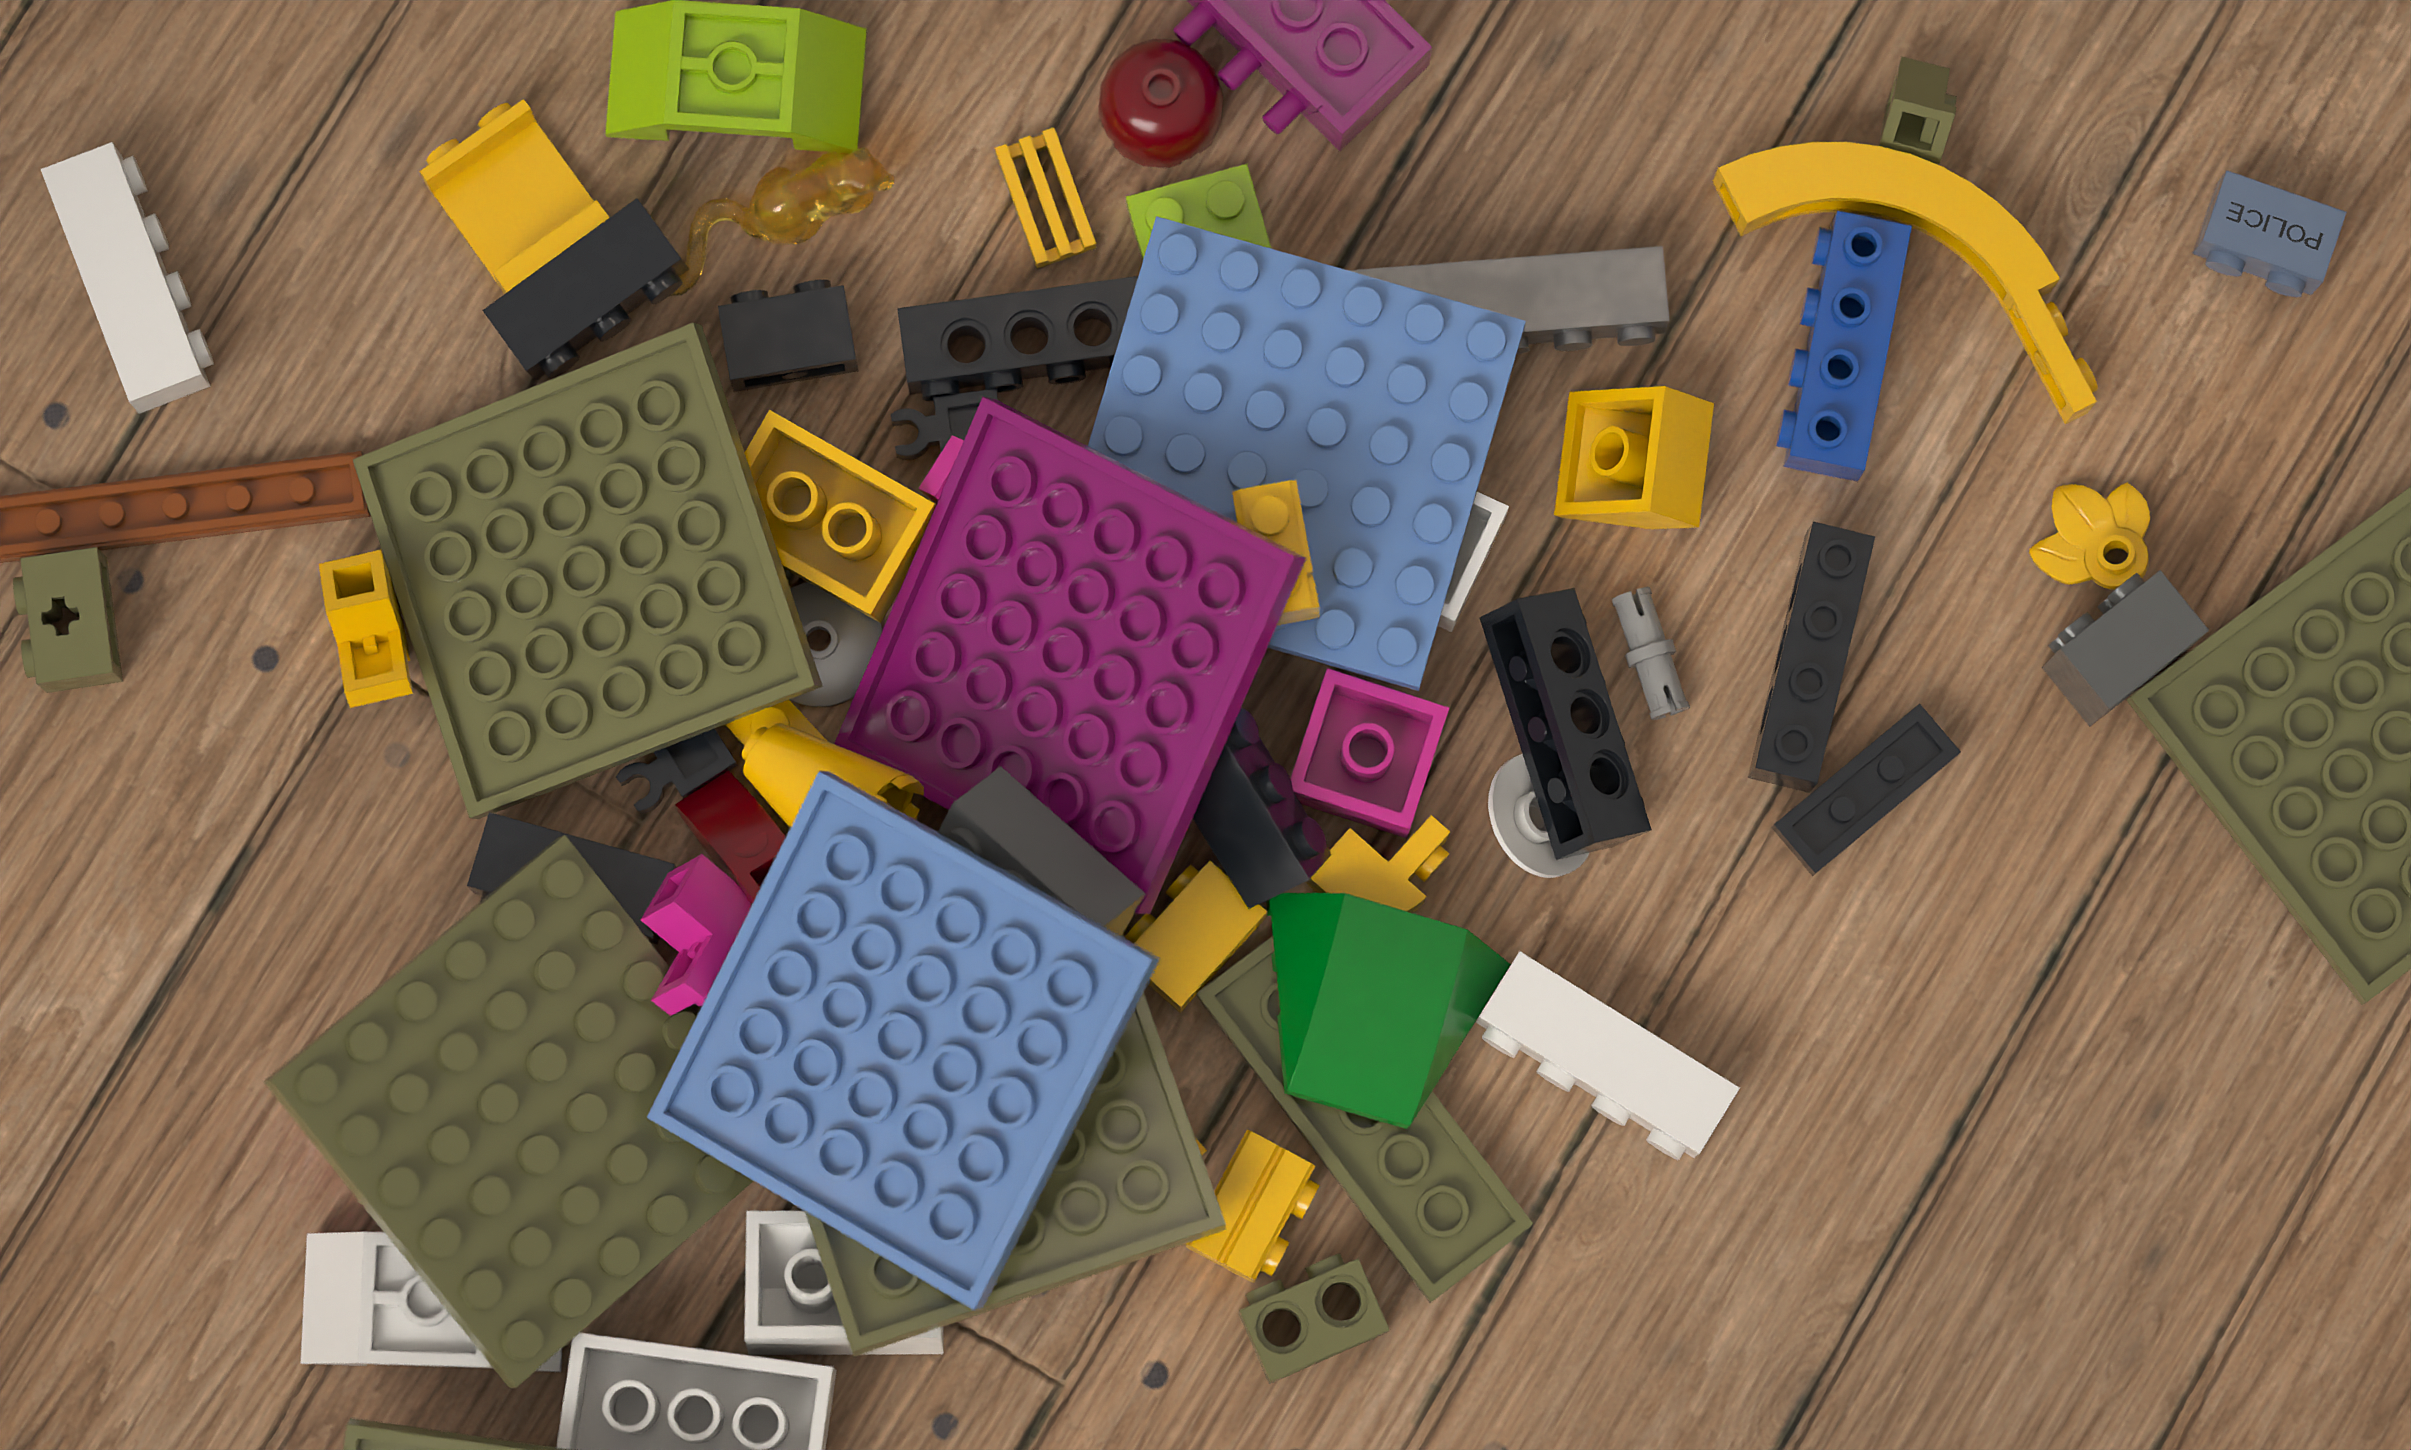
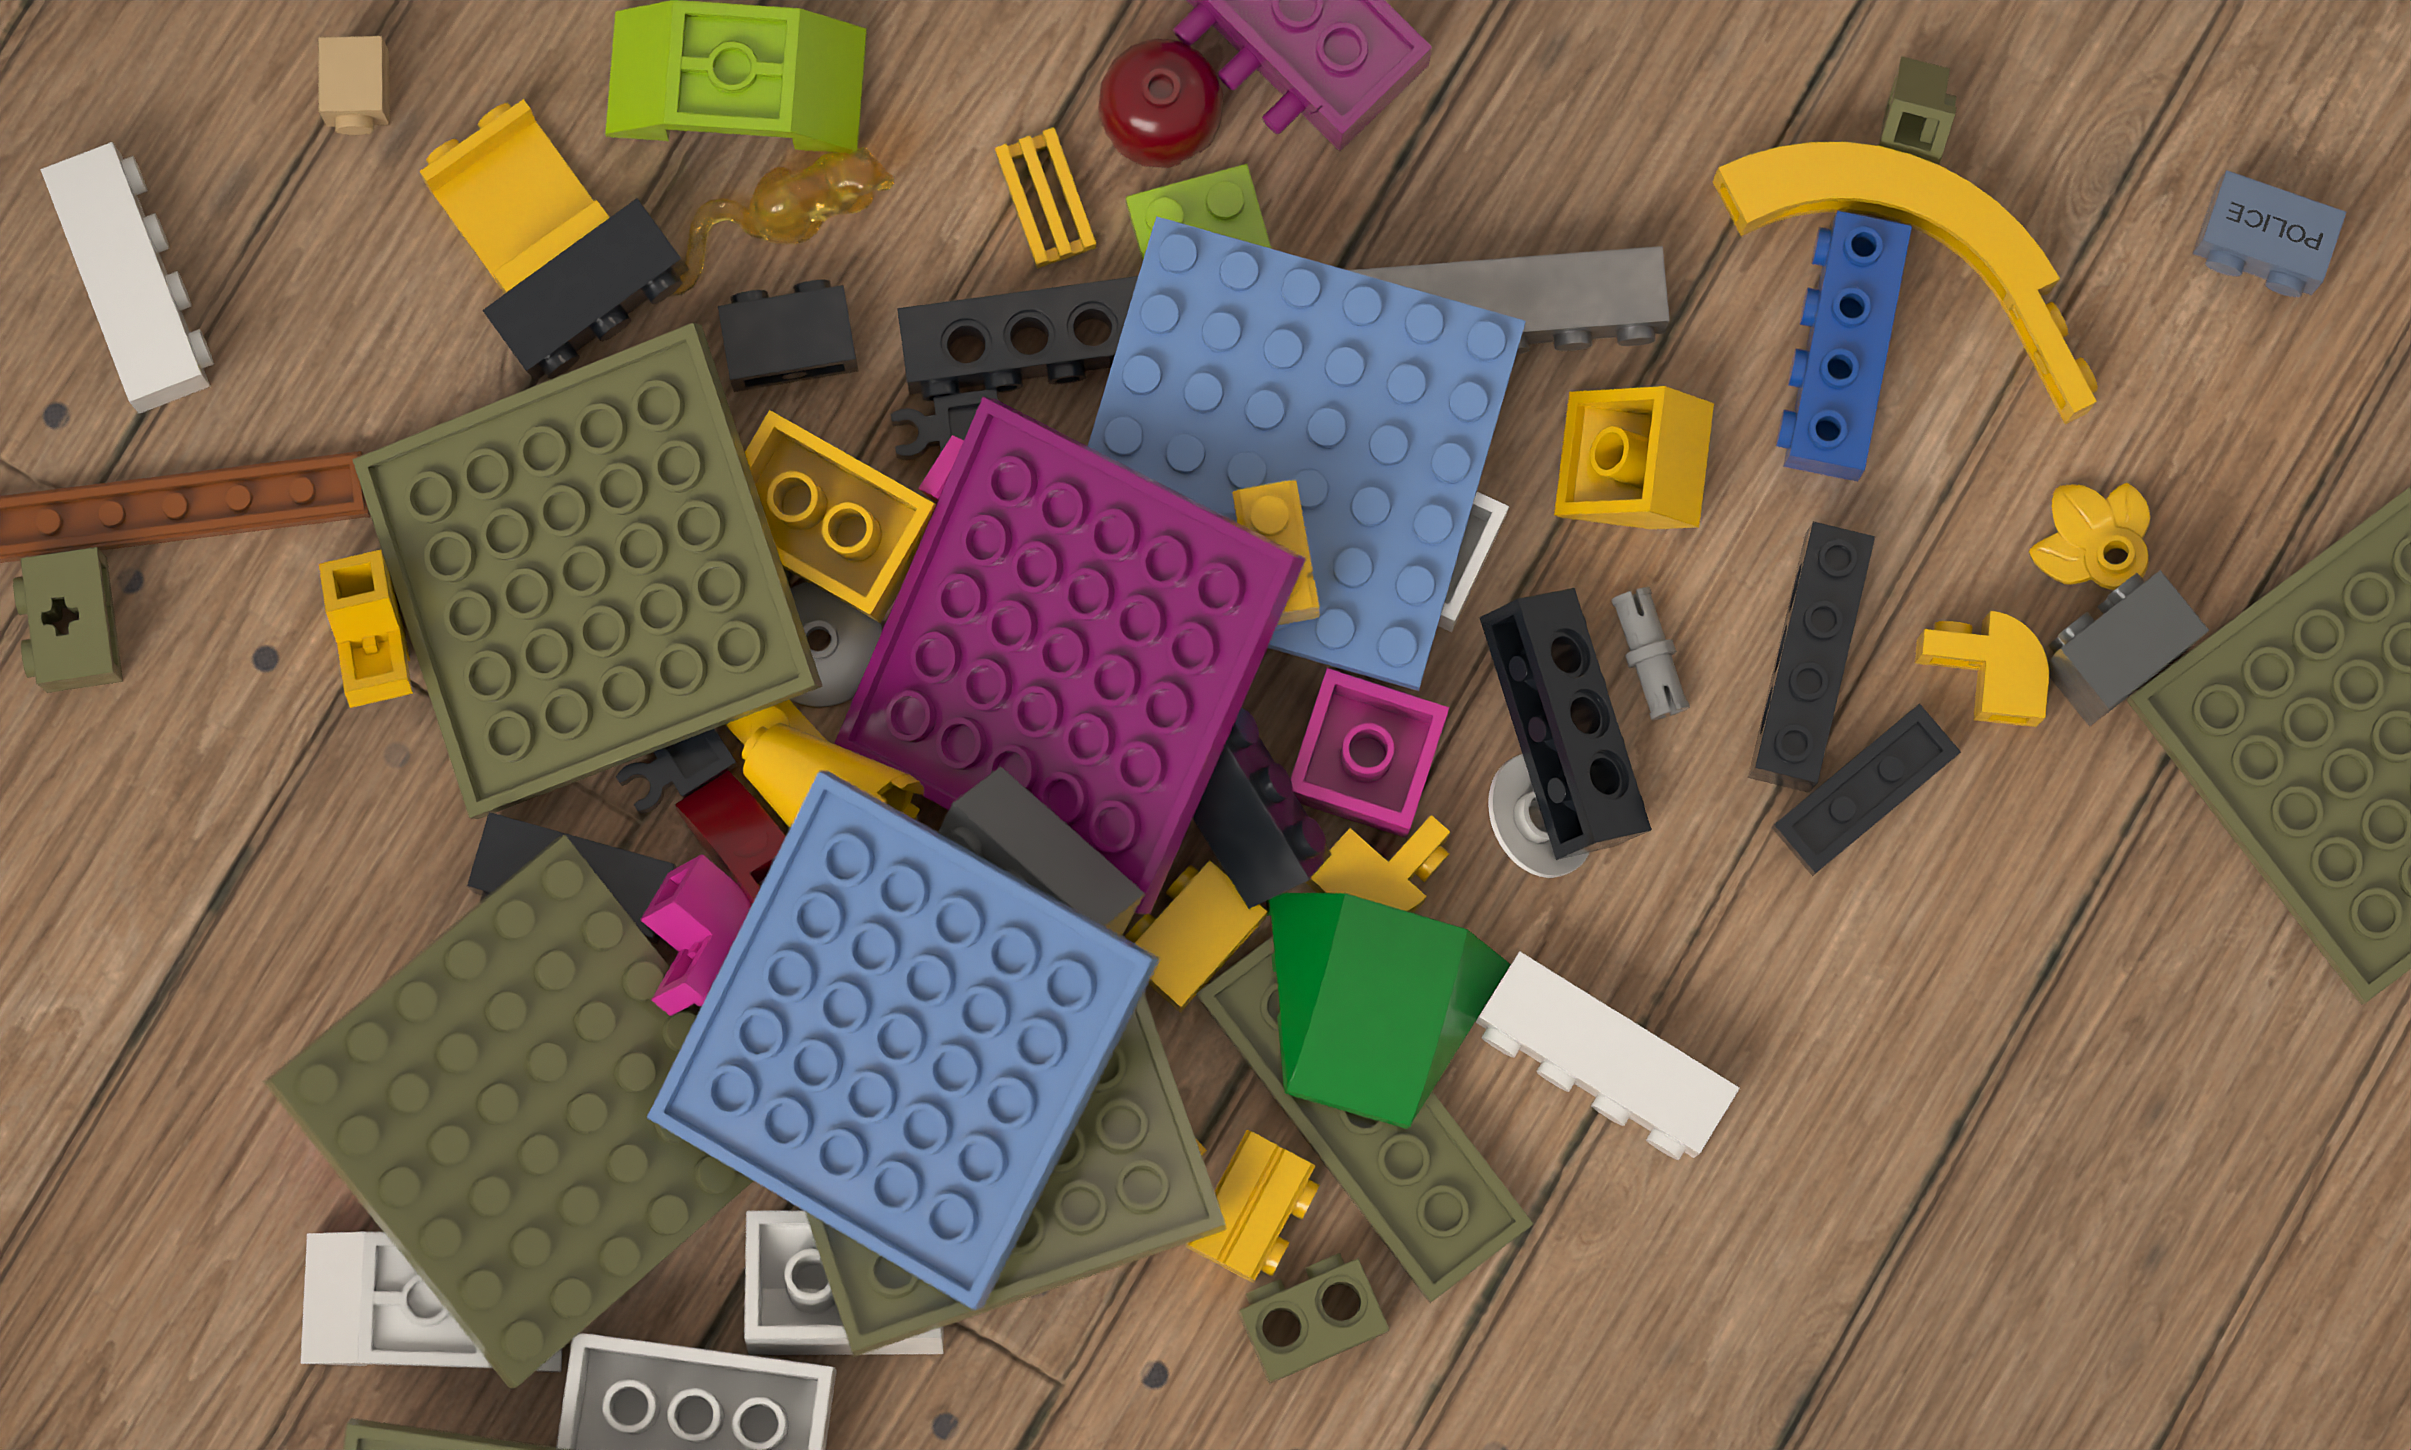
(354, 83): none -> tan brick
(2008, 662): none -> yellow brick

